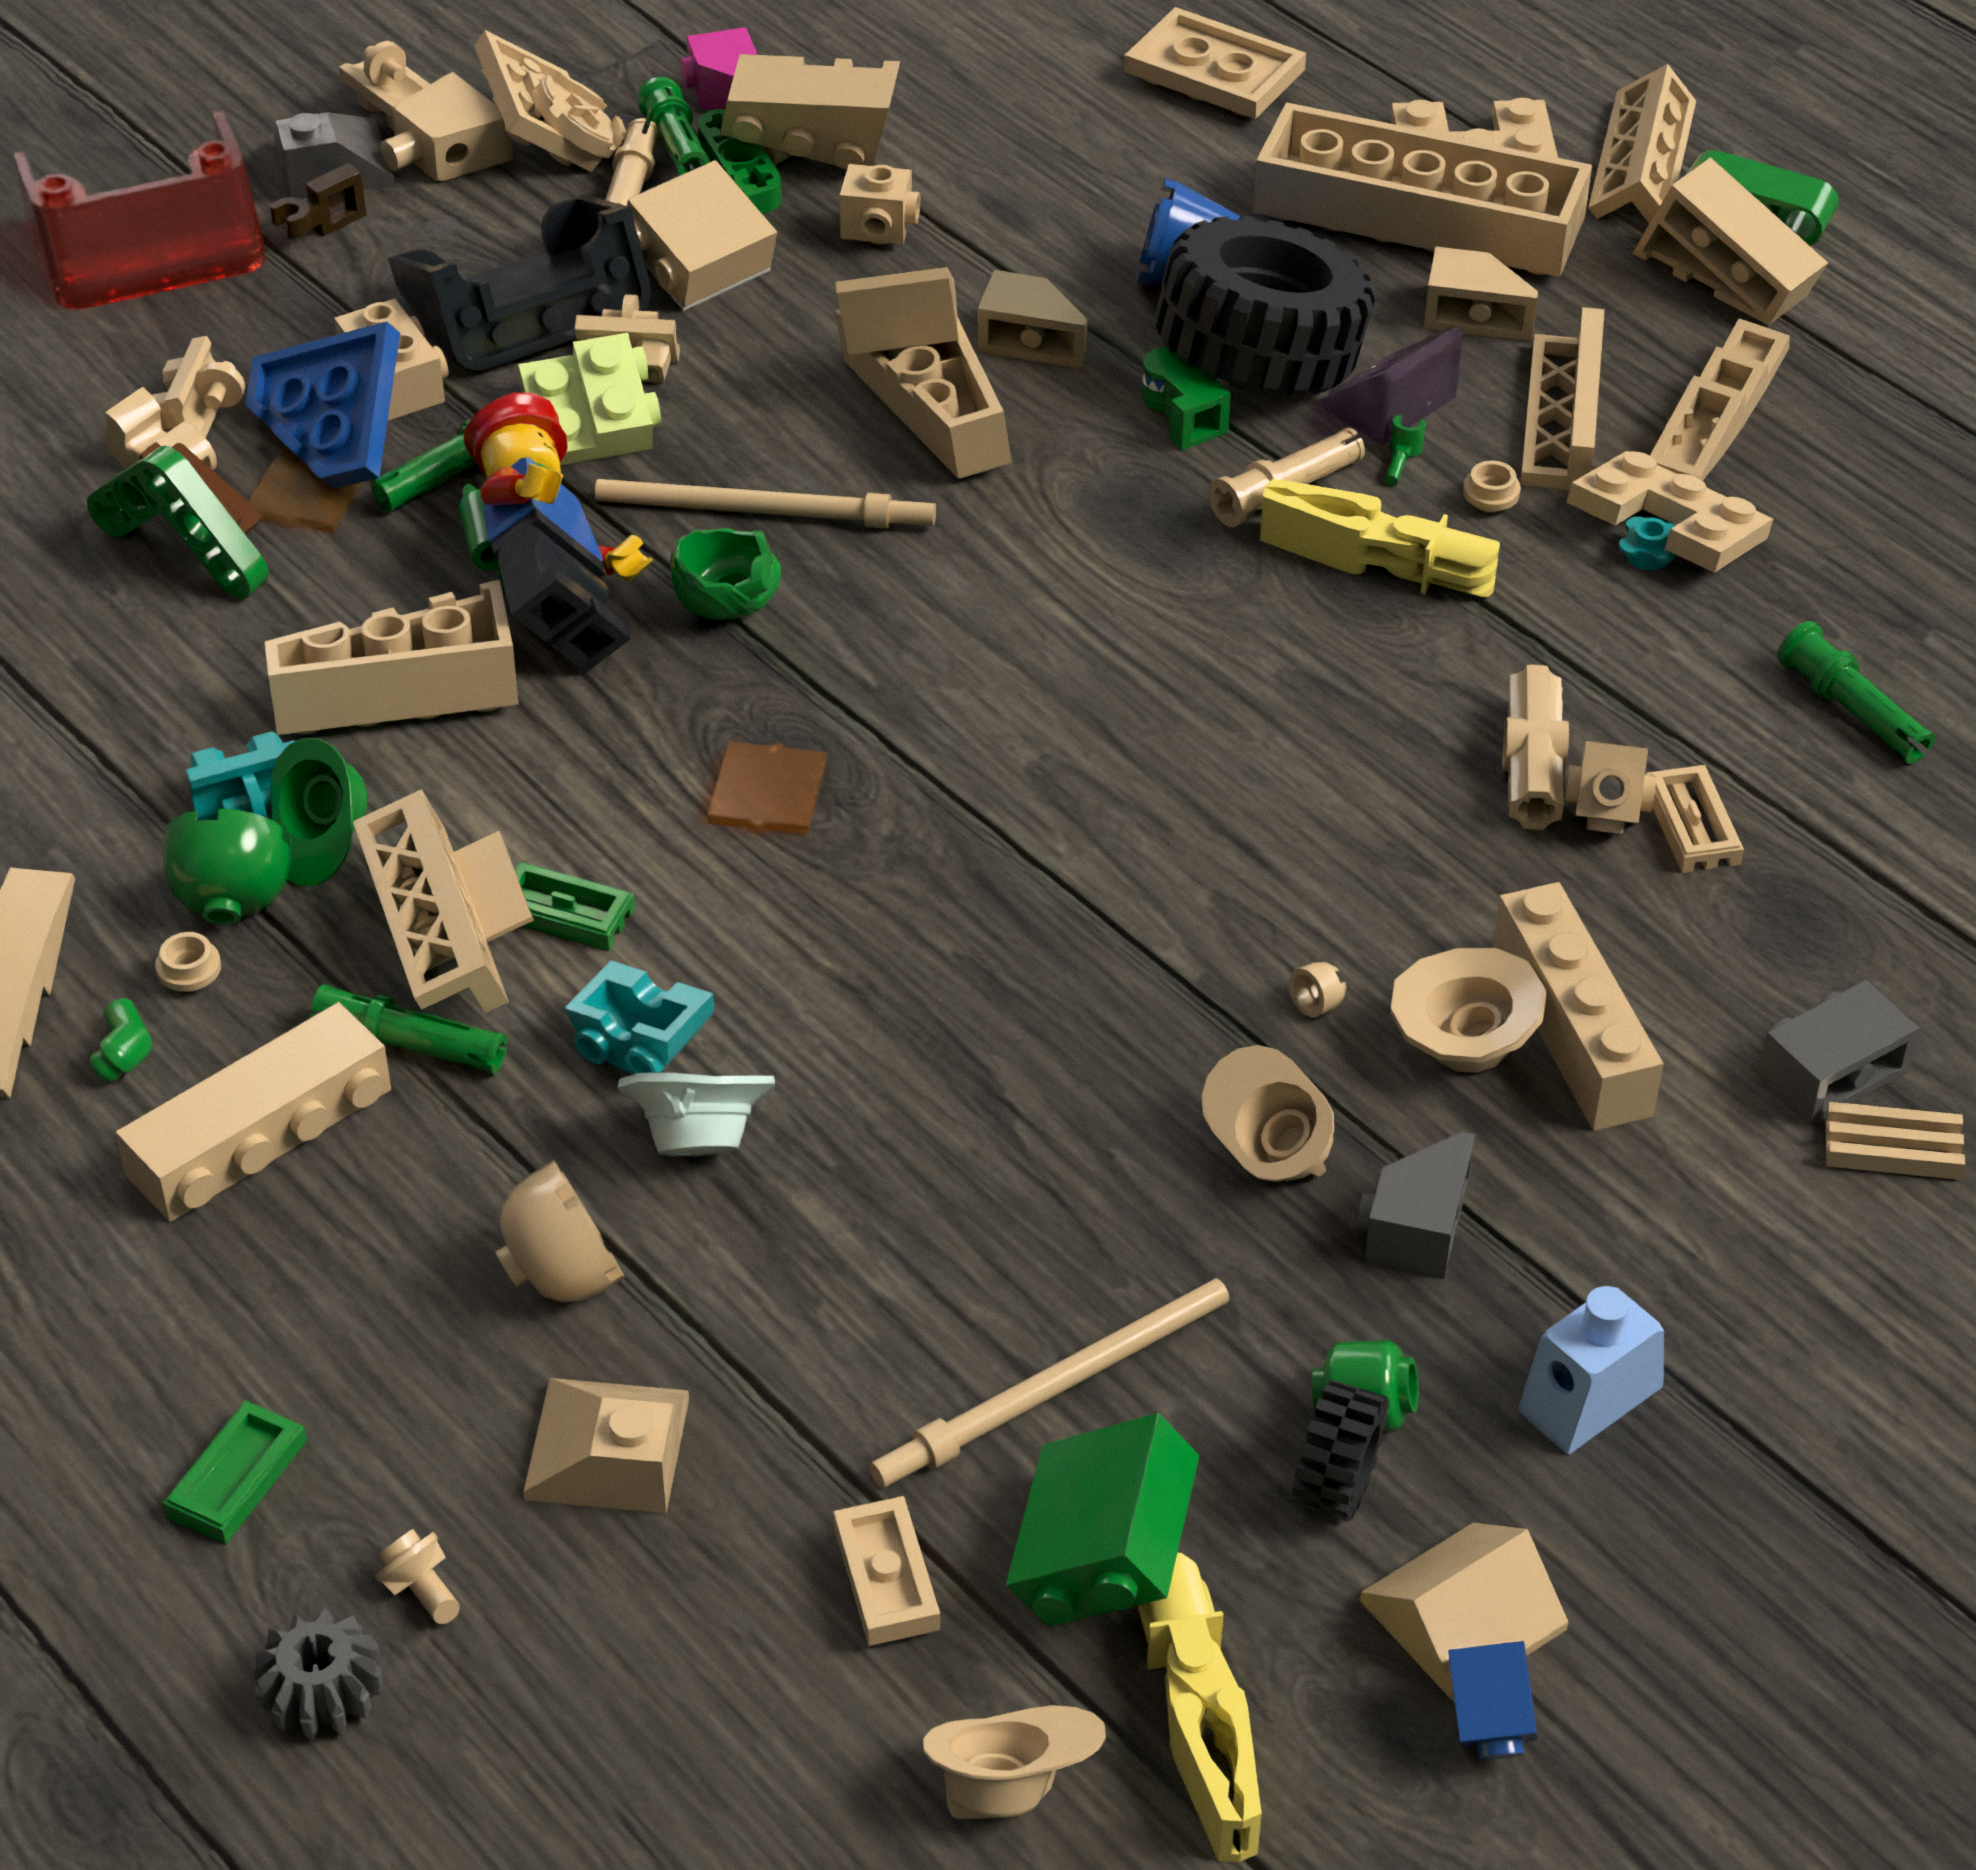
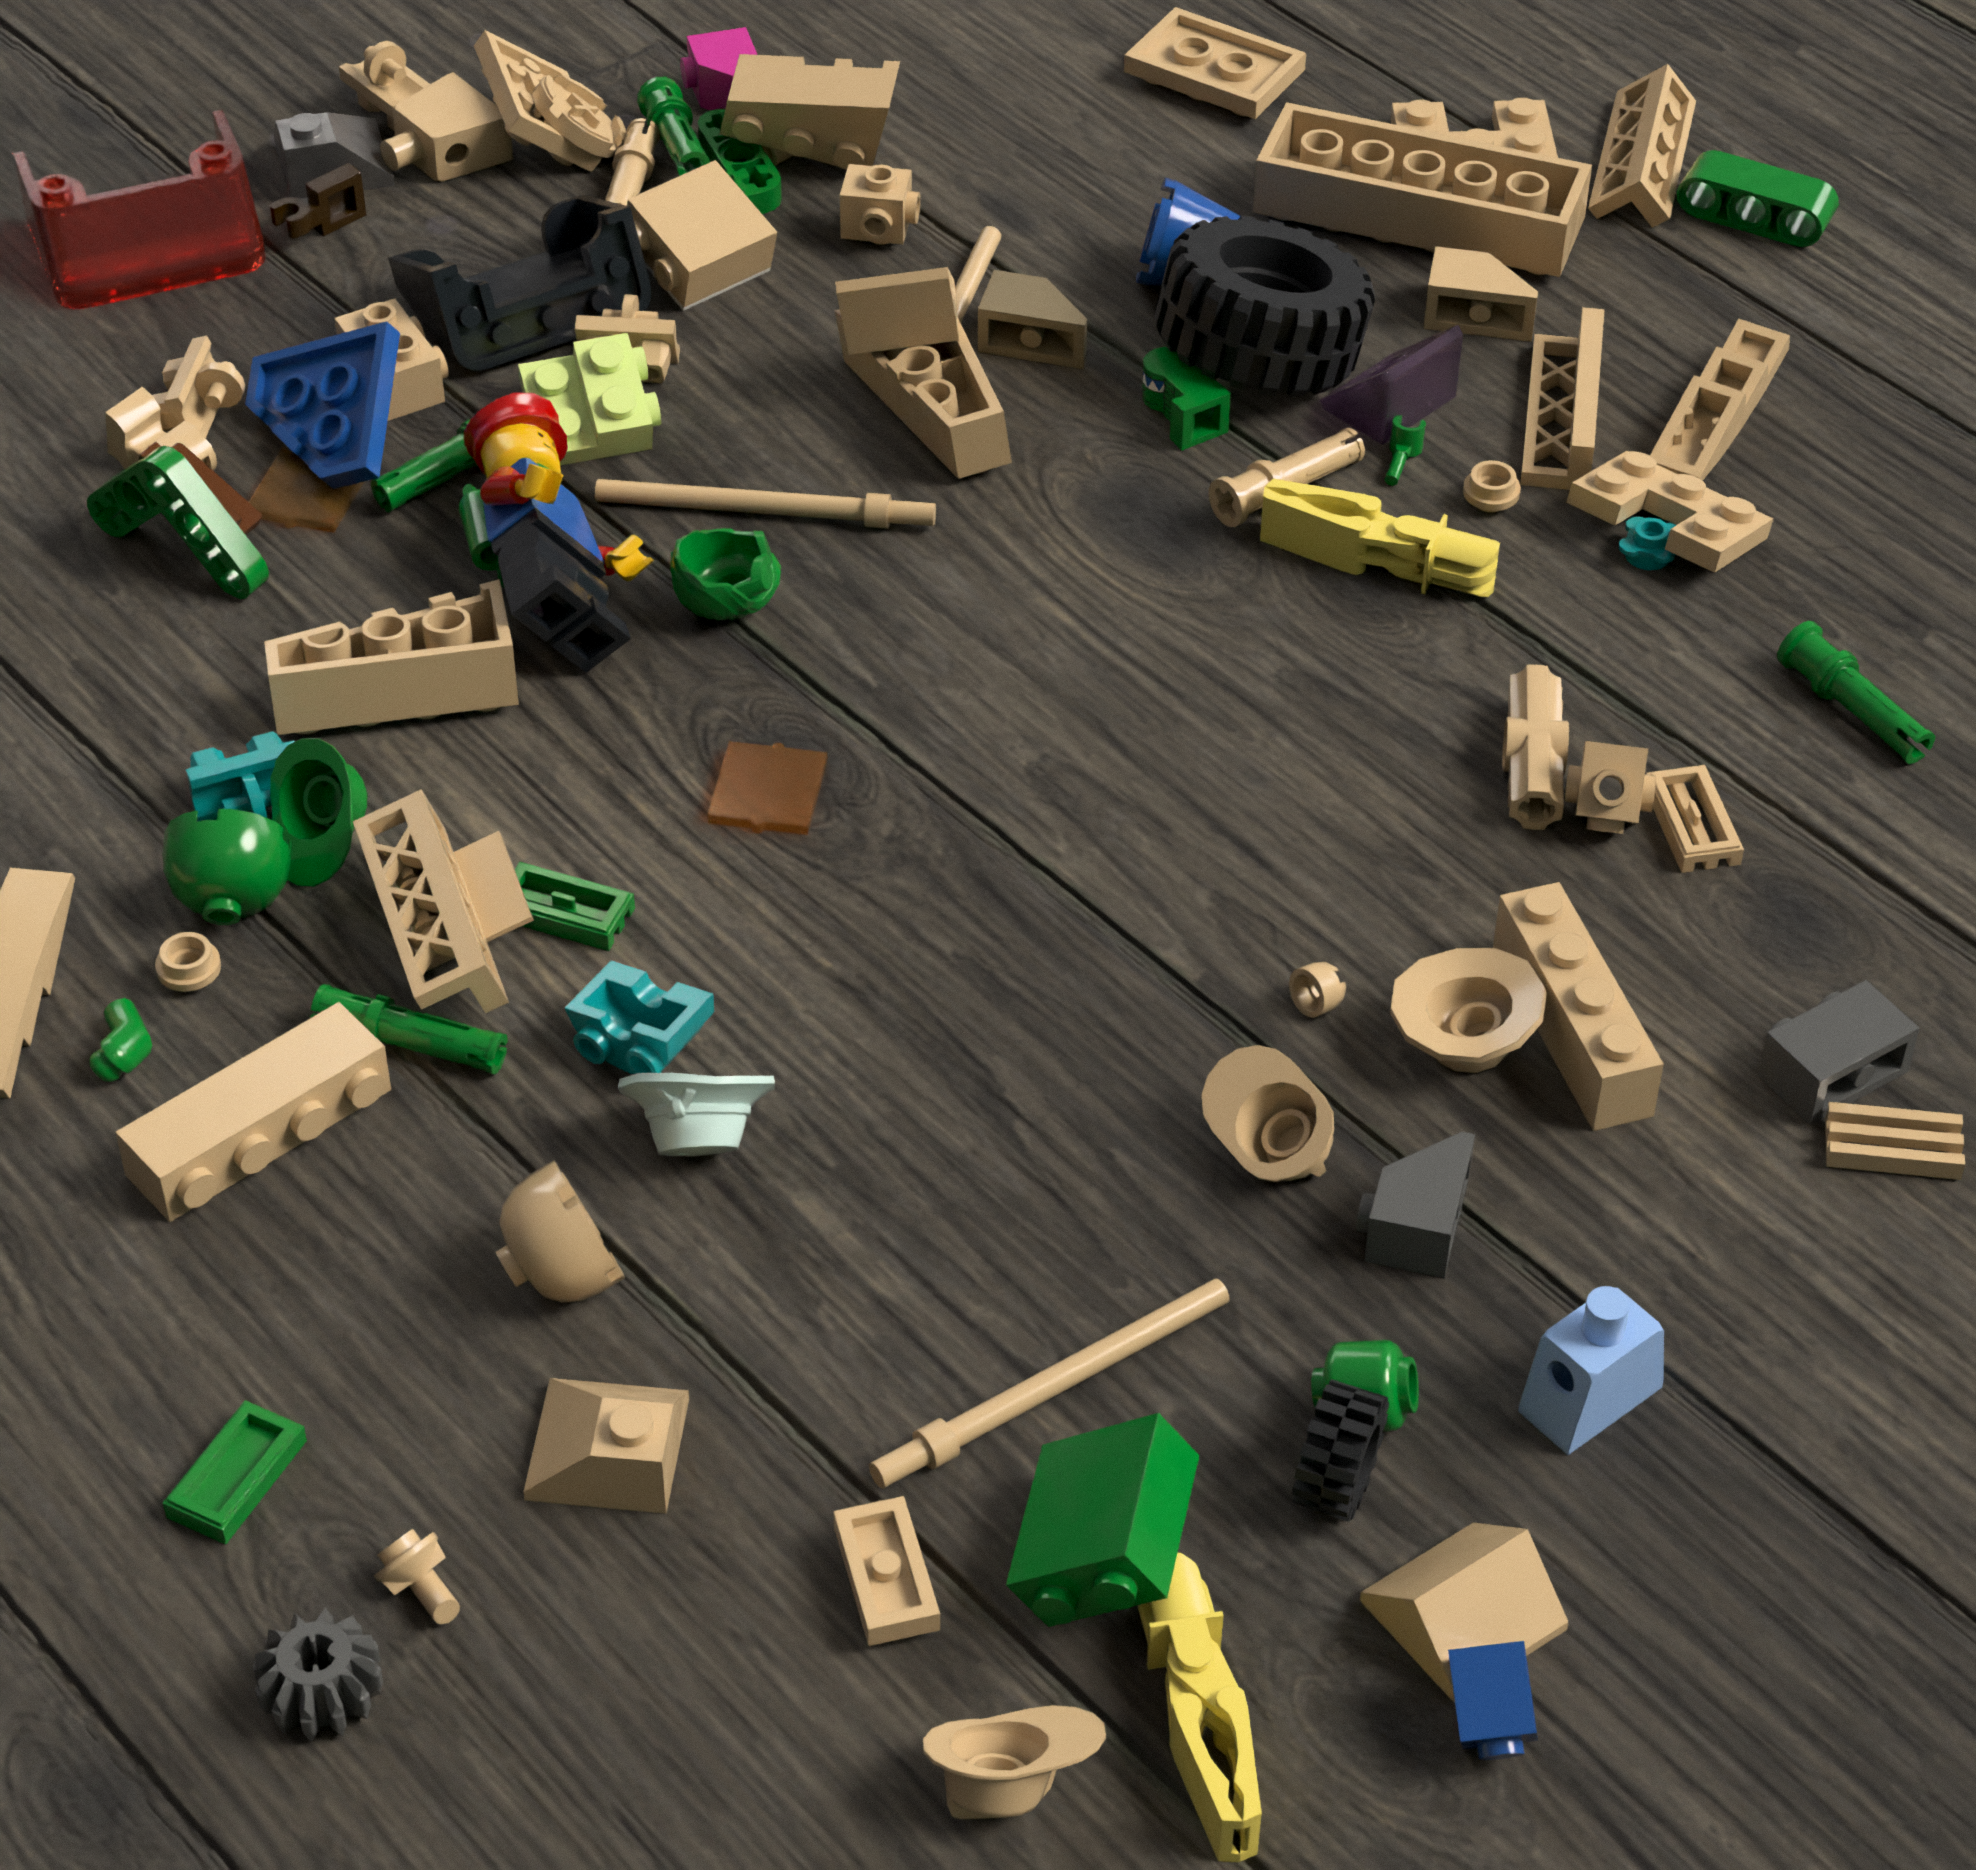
(975, 268): none -> tan bar
(1732, 243): tan wedge -> none

